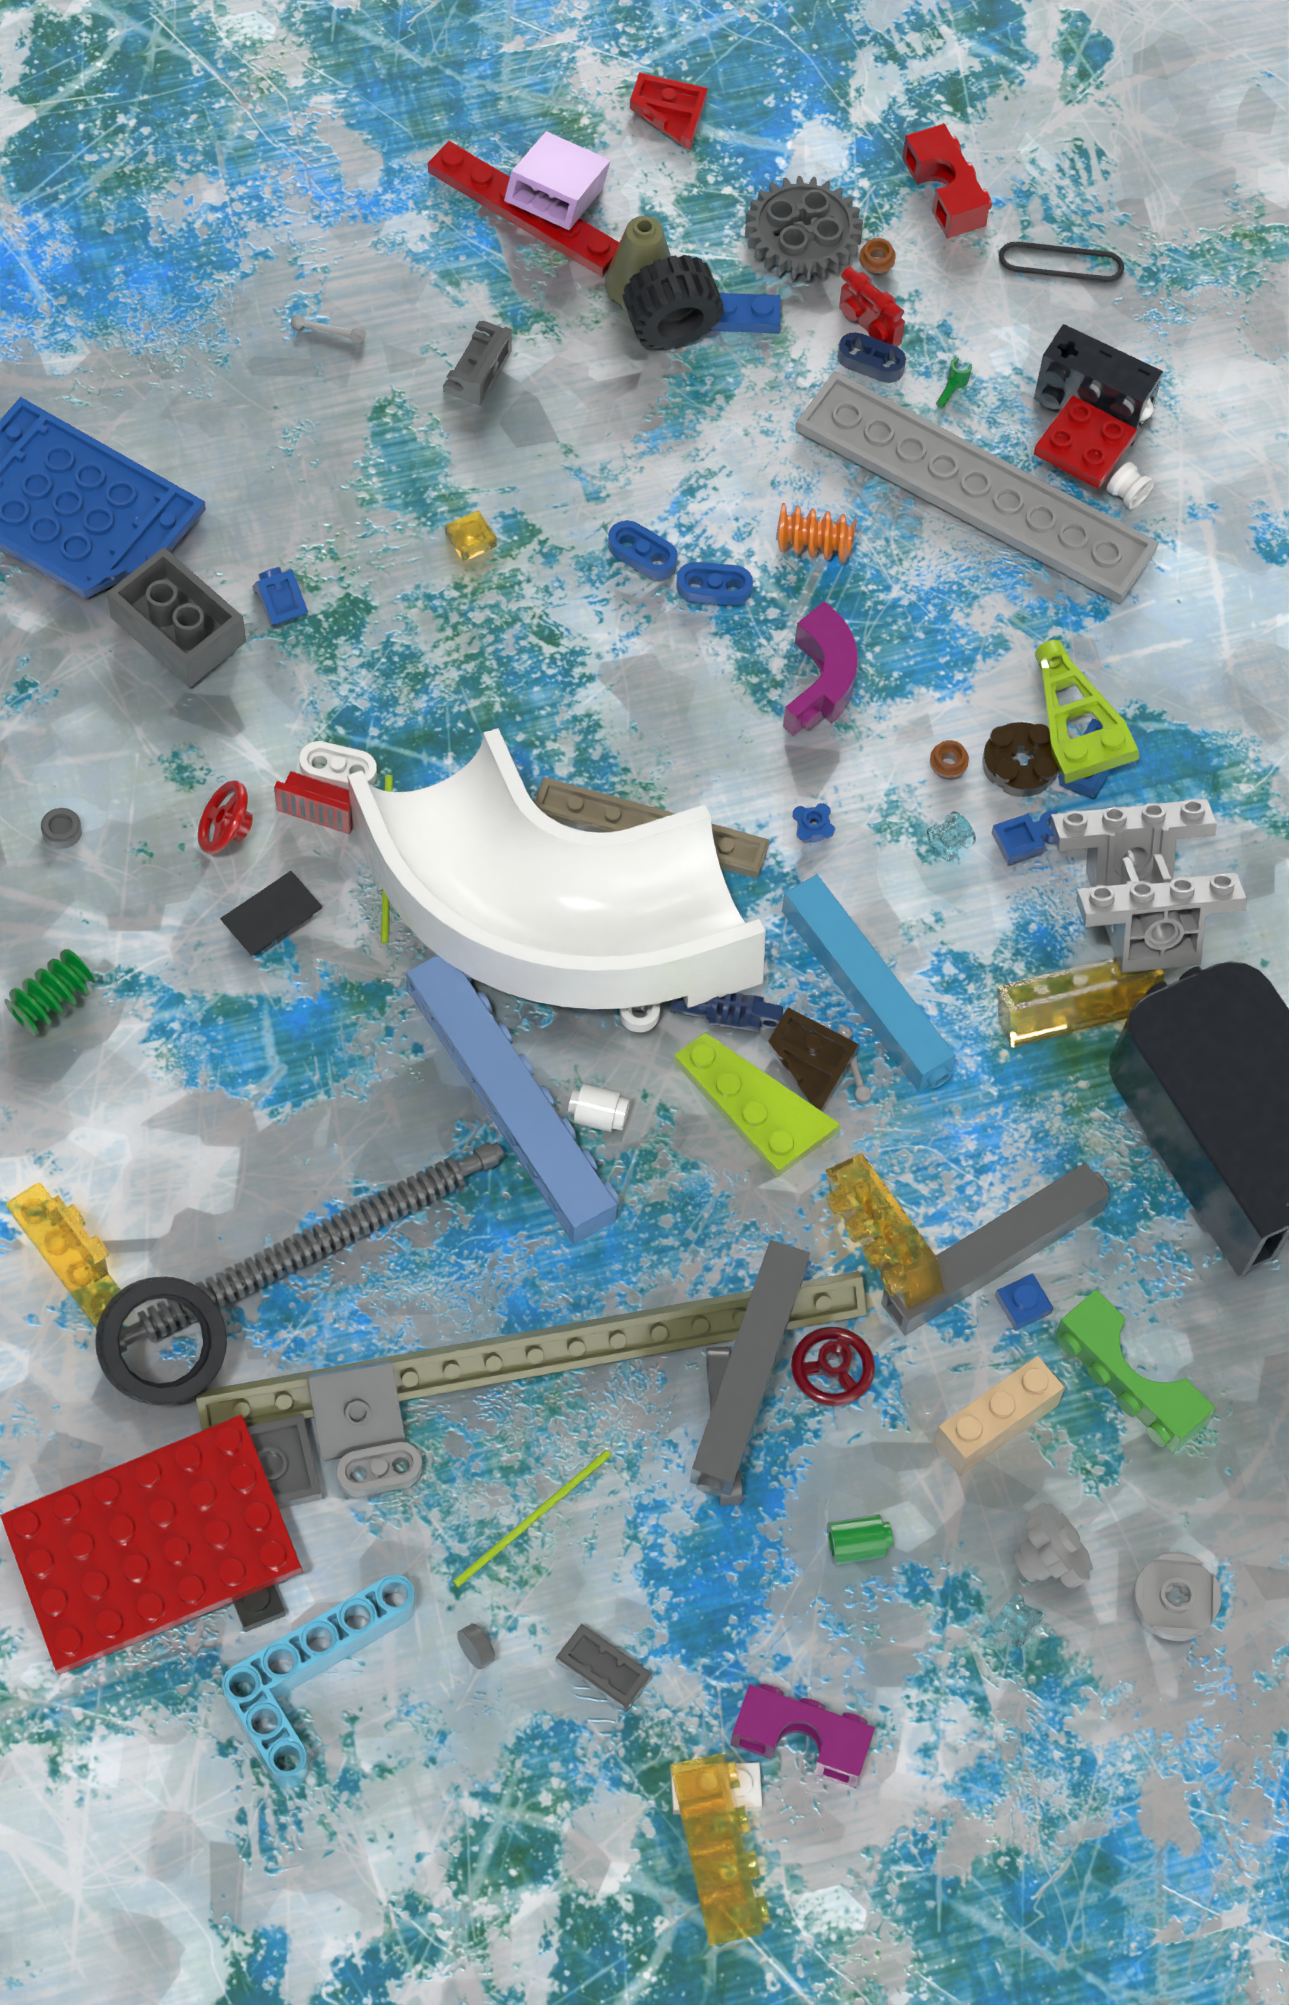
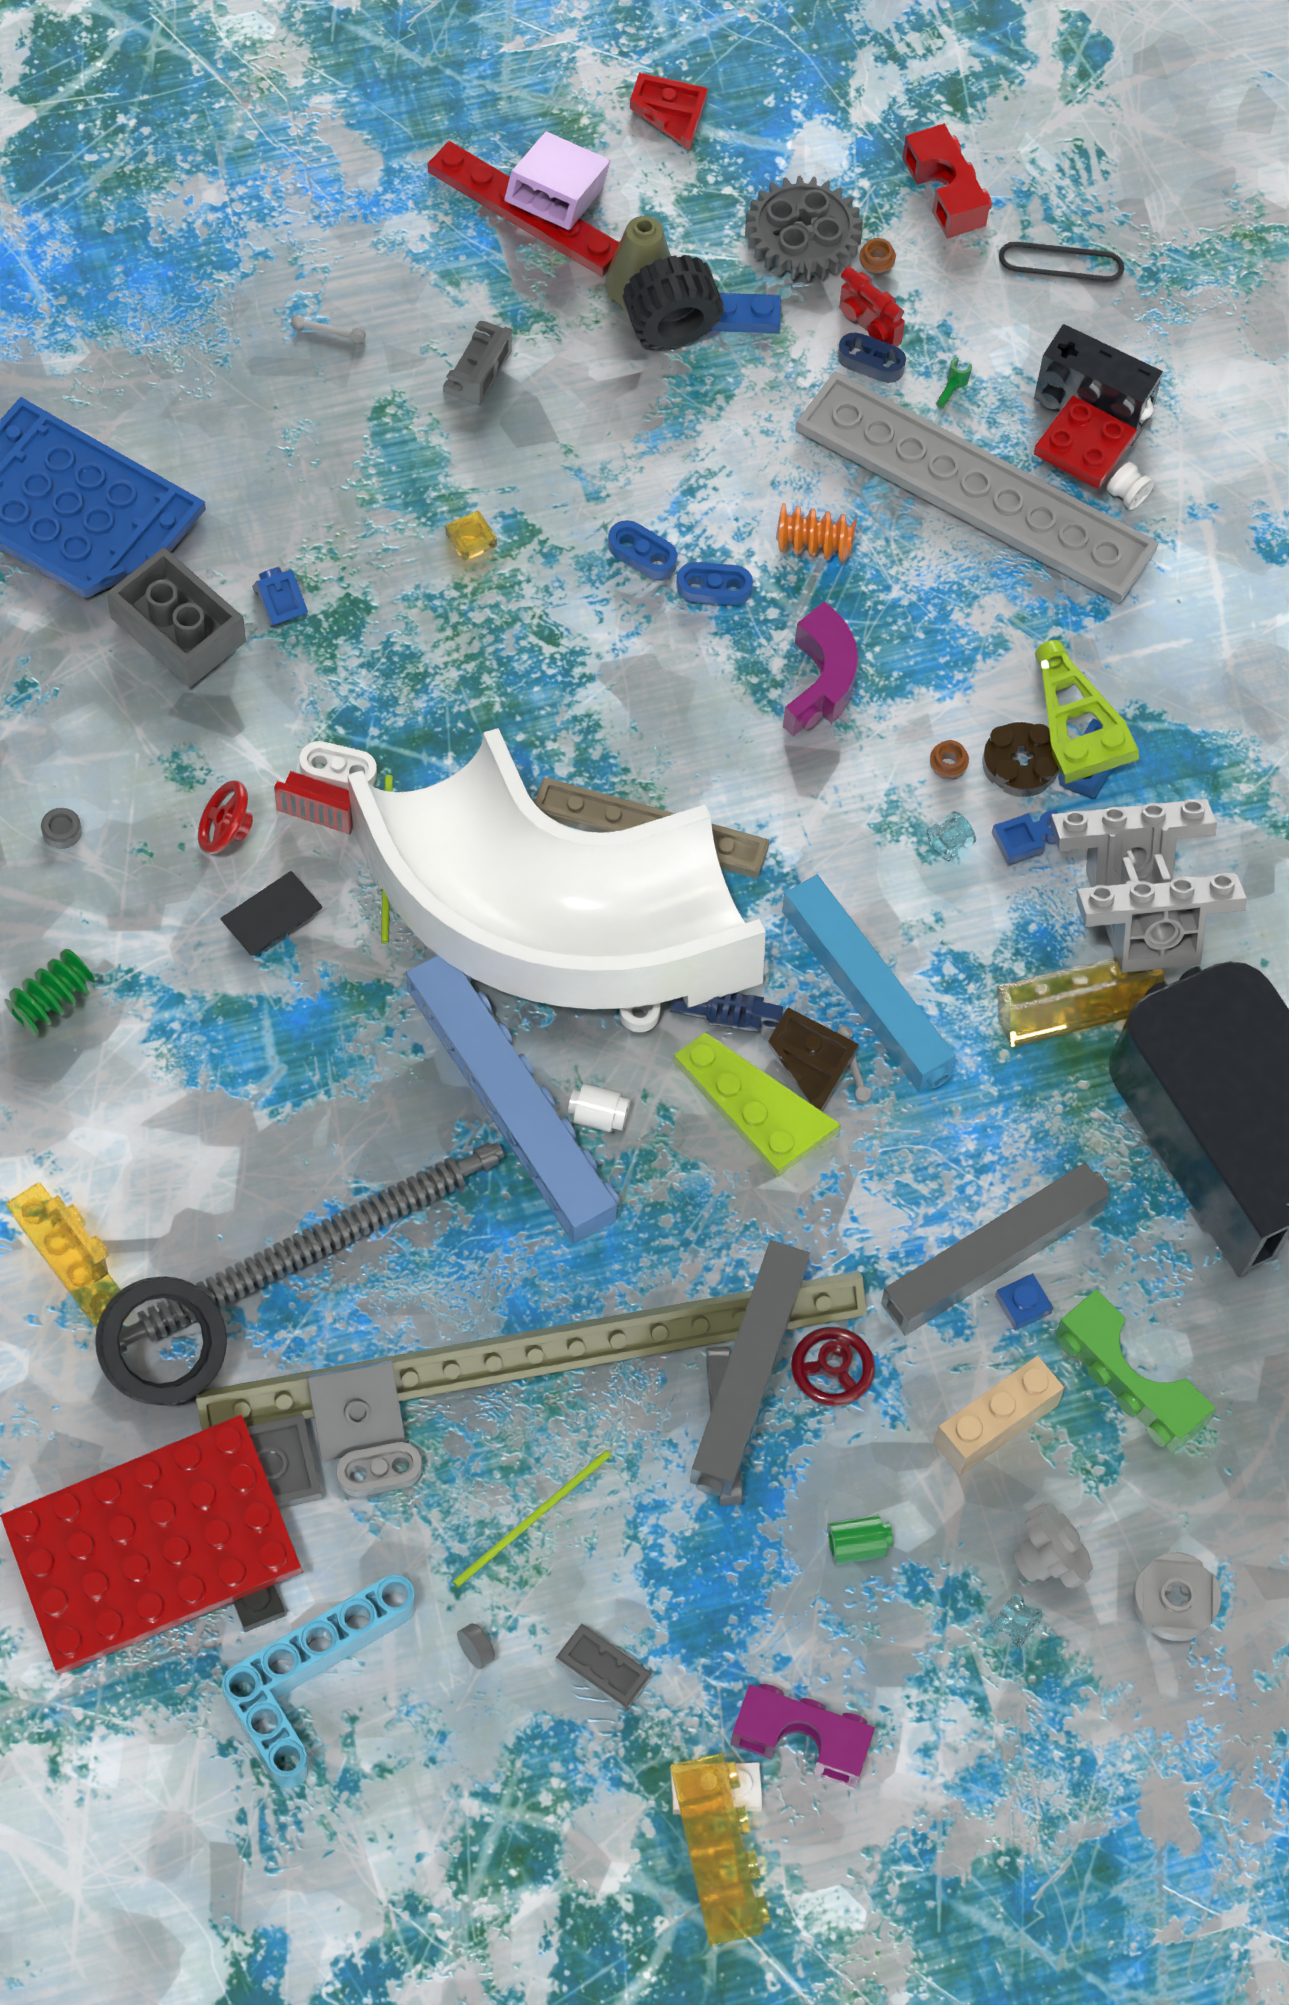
(813, 832): blue plate -> none
(884, 1231): clear yellow brick -> none

